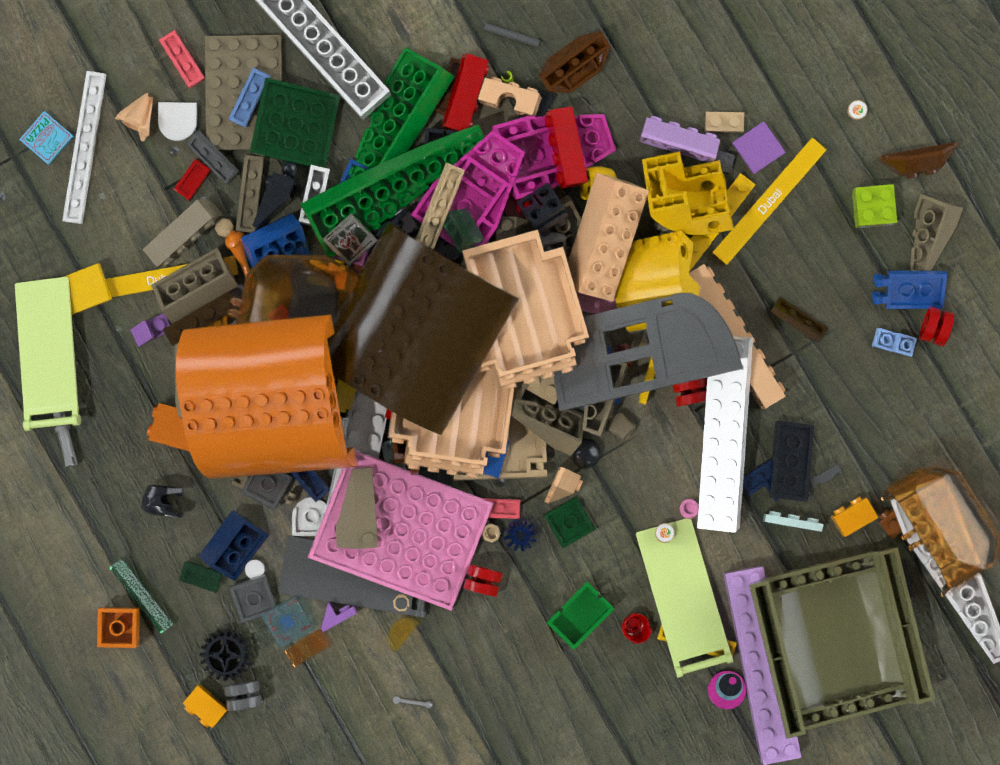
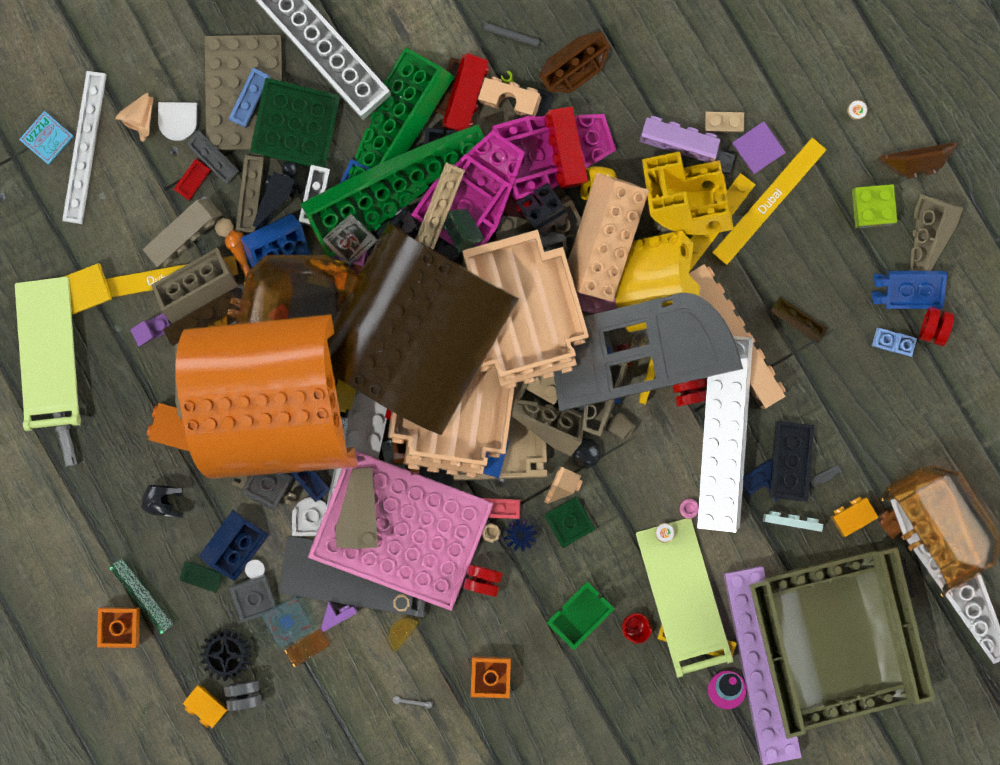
(182, 59): coral tile -> none
(490, 677): none -> orange brick

